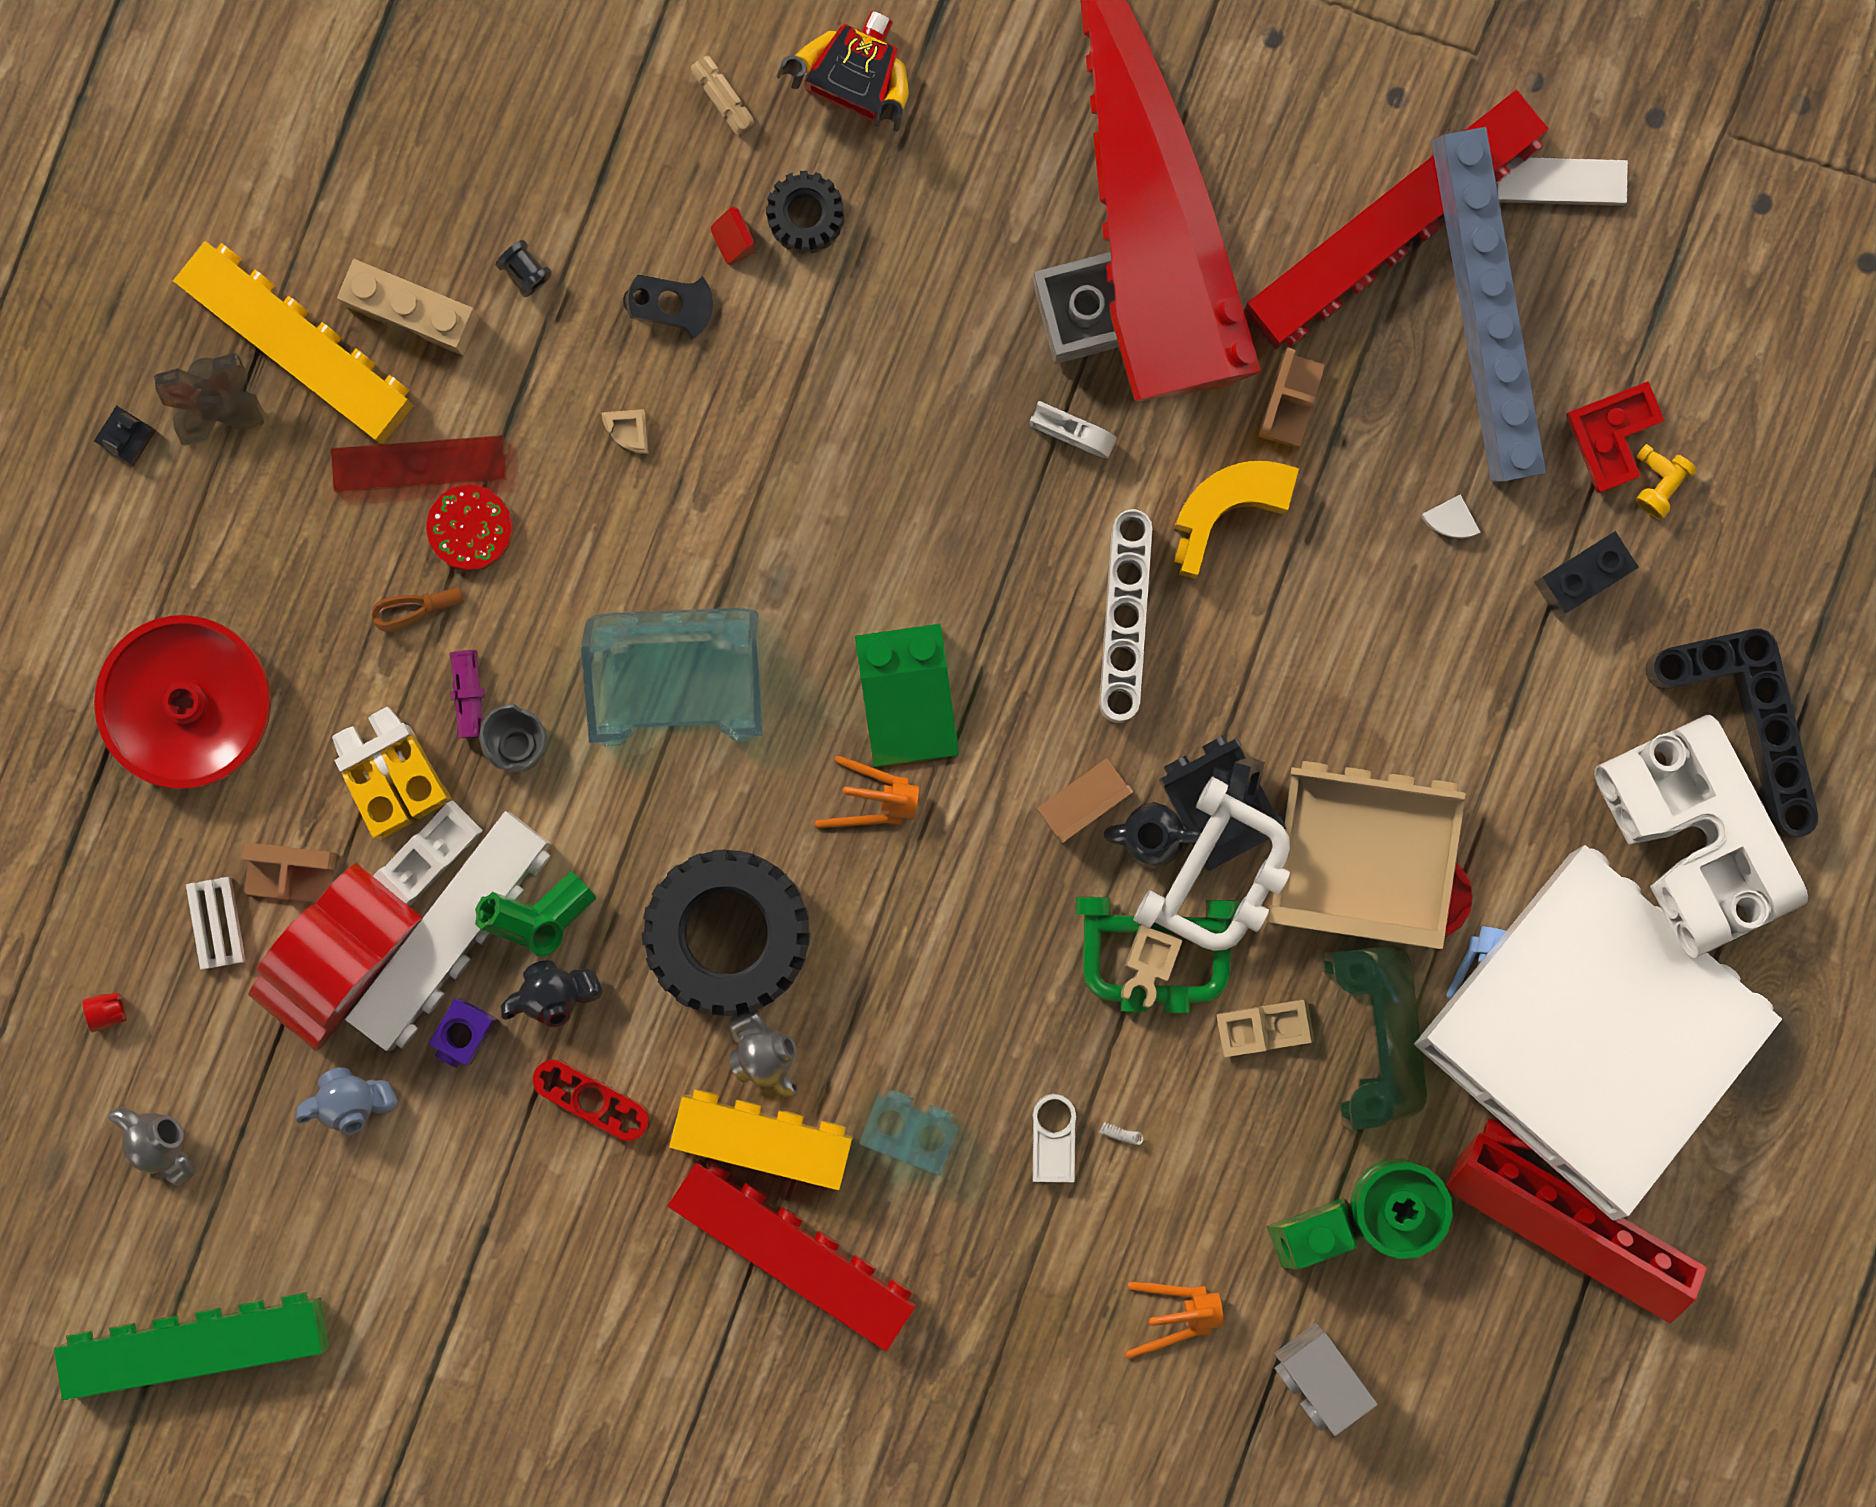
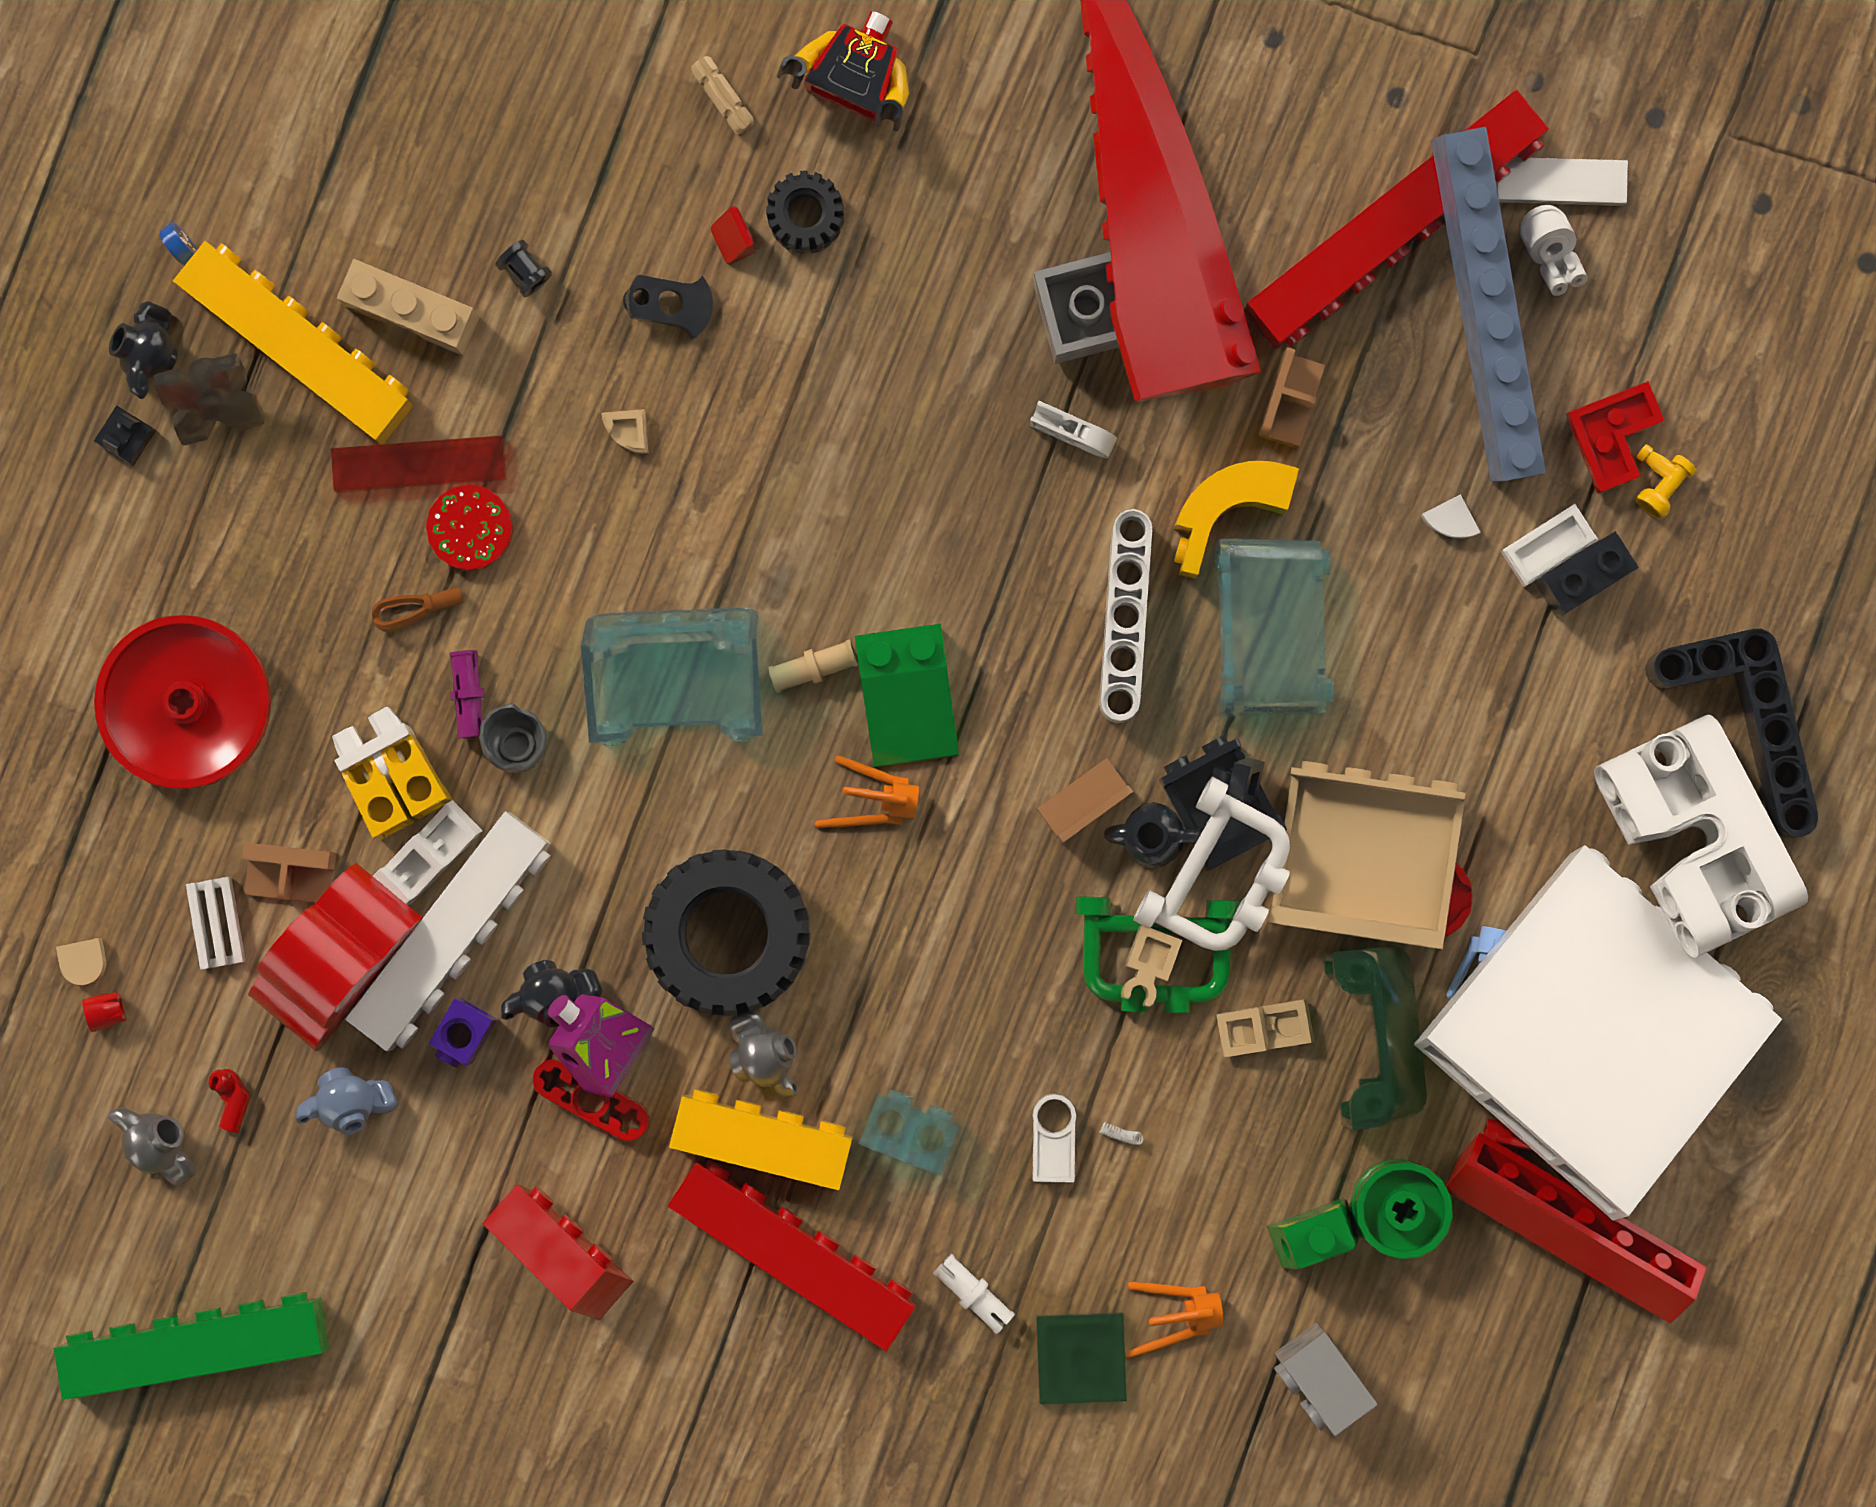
(82, 961): none -> tan tile
(144, 347): none -> black piece
(177, 243): none -> blue tile
(233, 1094): none -> red arm
(538, 924): green piece -> none
(557, 1252): none -> red wedge
(596, 1041): none -> magenta torso
(813, 666): none -> tan pin
(973, 1293): none -> white pin
(1081, 1358): none -> clear green tile
(1272, 627): none -> clear light blue windscreen
(1549, 545): none -> white tile
(1551, 243): none -> white piece

